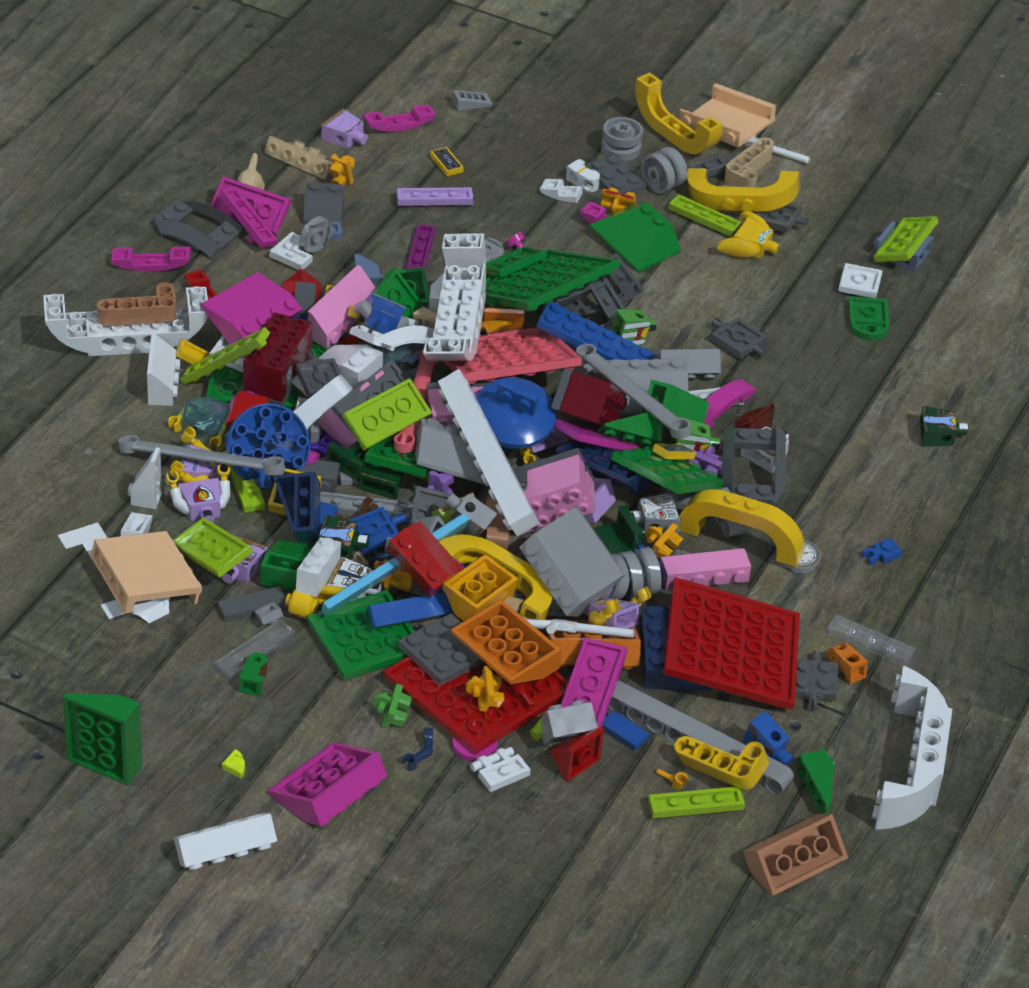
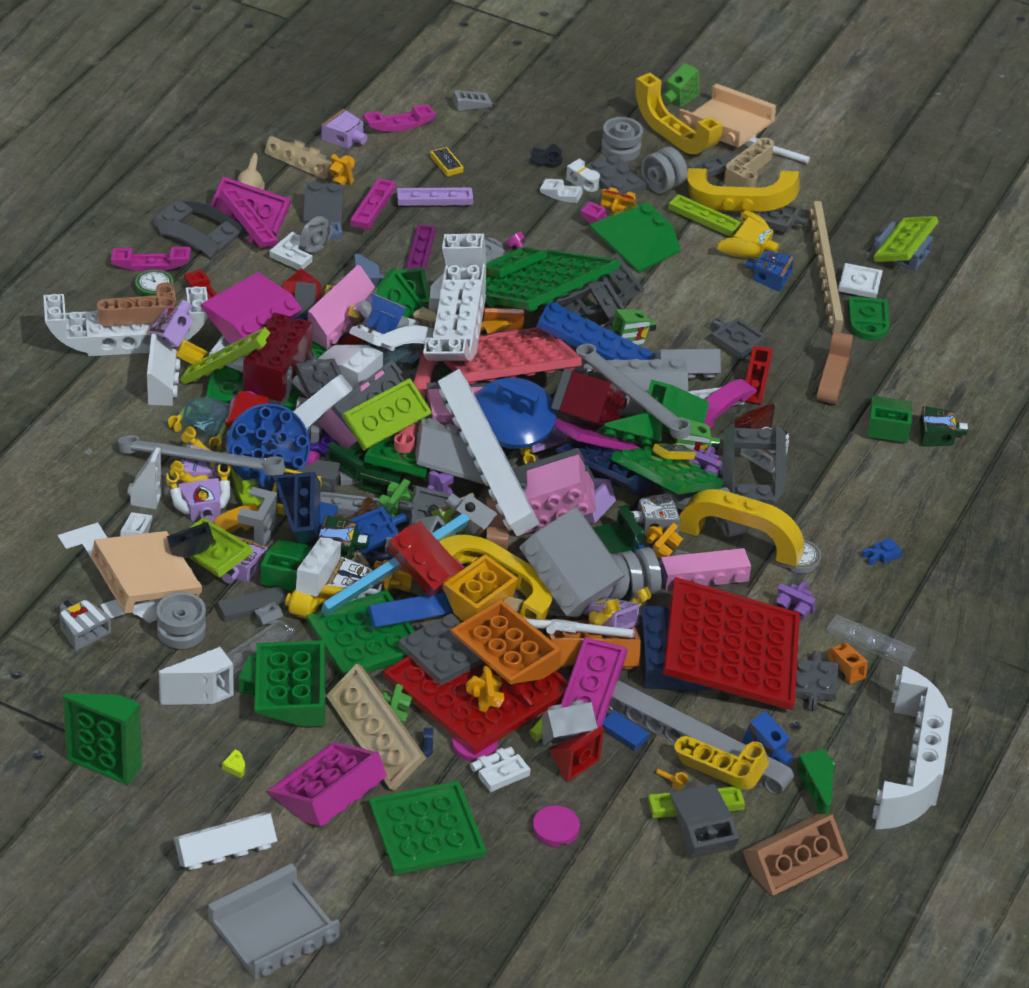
(83, 623): none -> light grey torso
(148, 280): none -> tile
(173, 323): none -> lavender torso
(181, 620): none -> light grey wheel
(191, 541): none -> black slope
(197, 680): none -> white slope
(229, 519): none -> light orange slope
(263, 520): none -> light grey panel
(271, 922): none -> light grey panel
(291, 682): none -> green slope
(373, 204): none -> dark pink hinge
(376, 725): none -> tan plate
(397, 492): none -> bright green hips
(427, 828): none -> green plate
(551, 156): none -> black plate
(556, 825): none -> dark pink tile
(682, 86): none -> bright green torso
(704, 820): none -> dark grey slope
(758, 372): none -> red slope
(771, 269): none -> blue torso
(797, 596): none -> medium lavender hips
(827, 272): none -> tan plate
(835, 368): none -> nougat beam
(889, 419): none -> green slope

